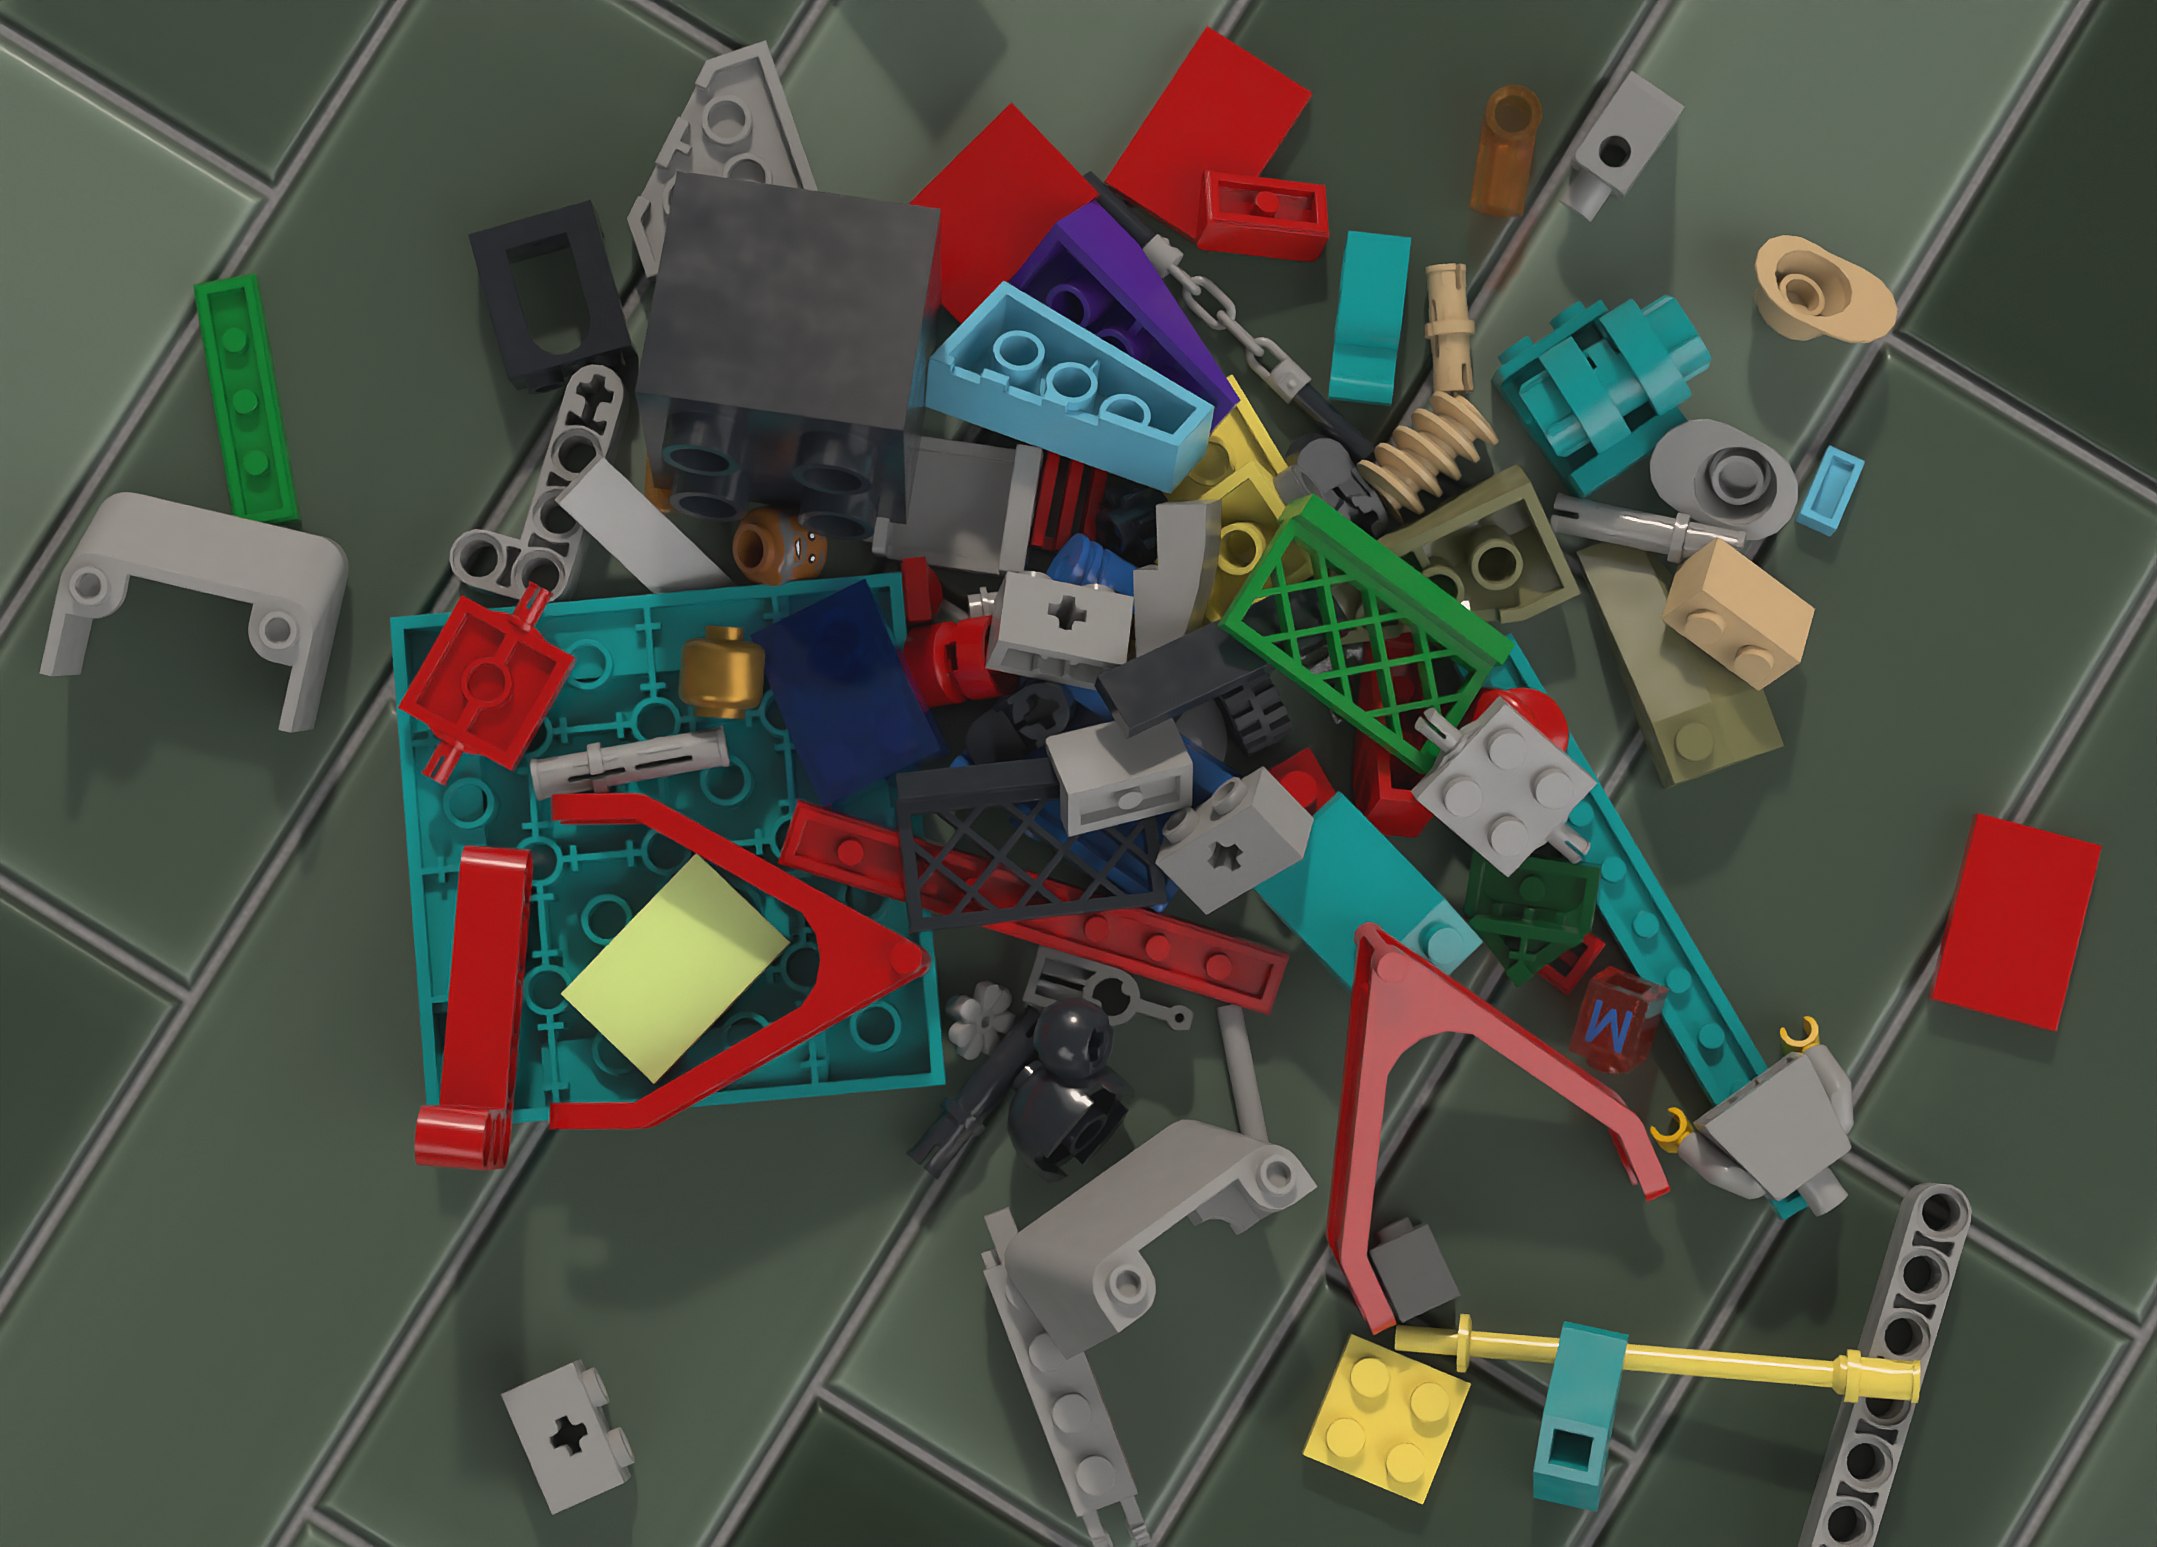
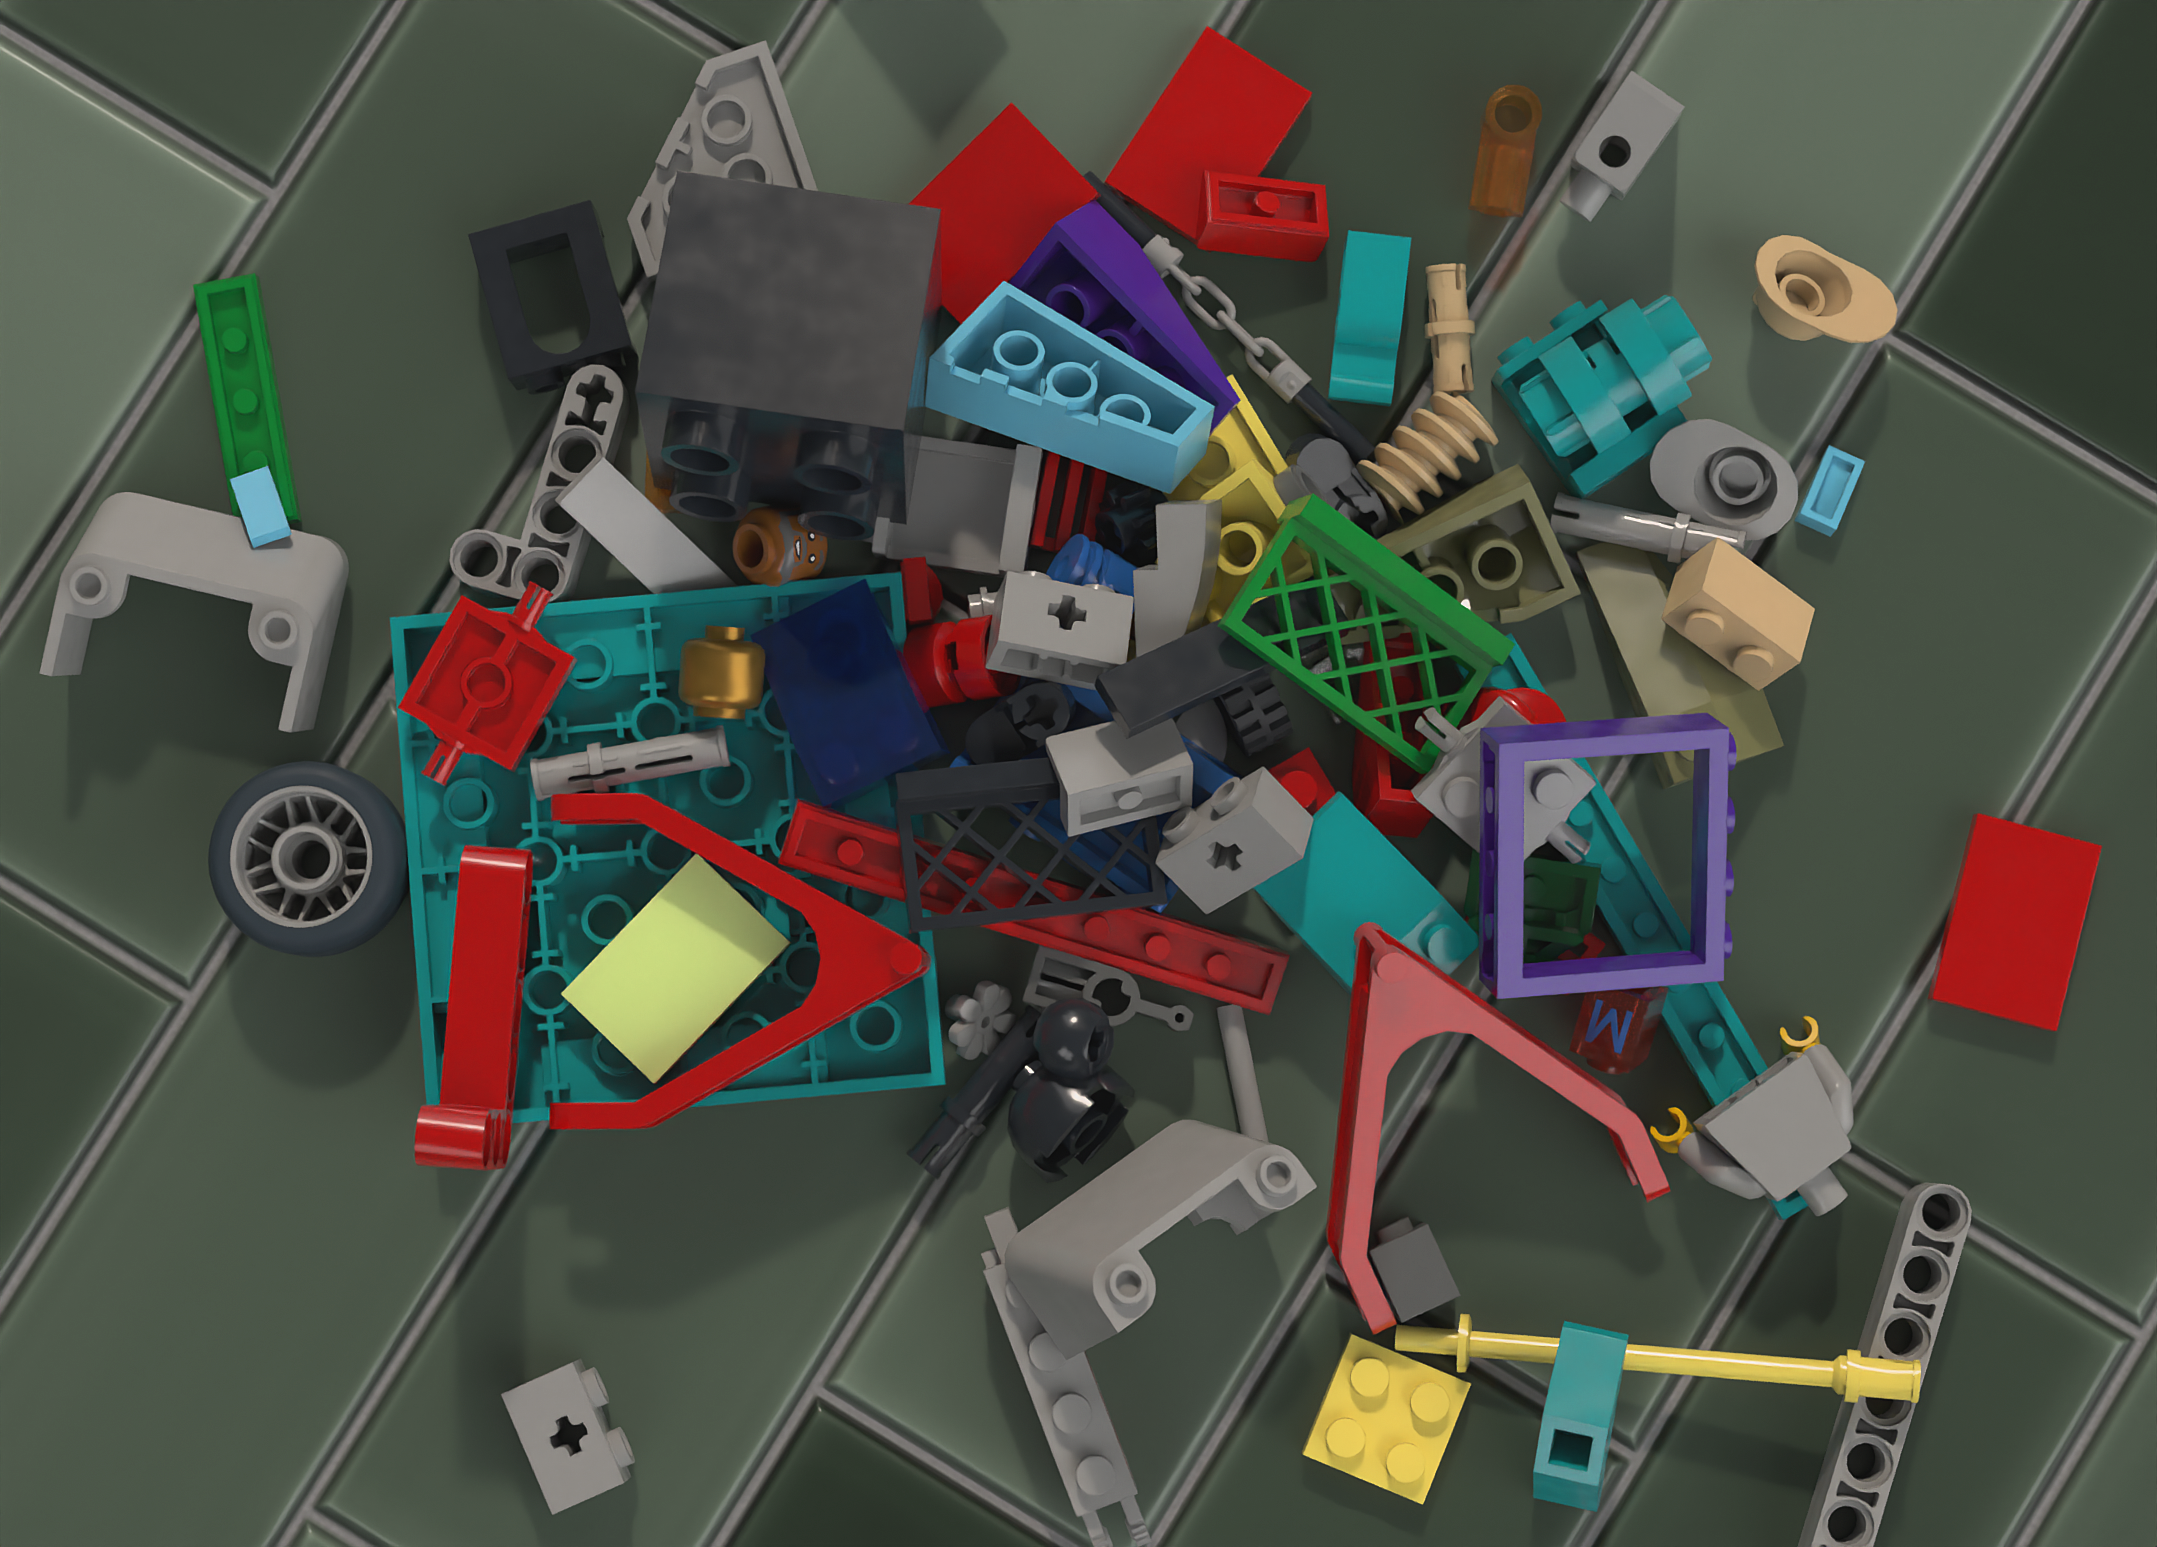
(260, 506): none -> medium azure piece
(261, 847): none -> wheel
(1502, 853): none -> window

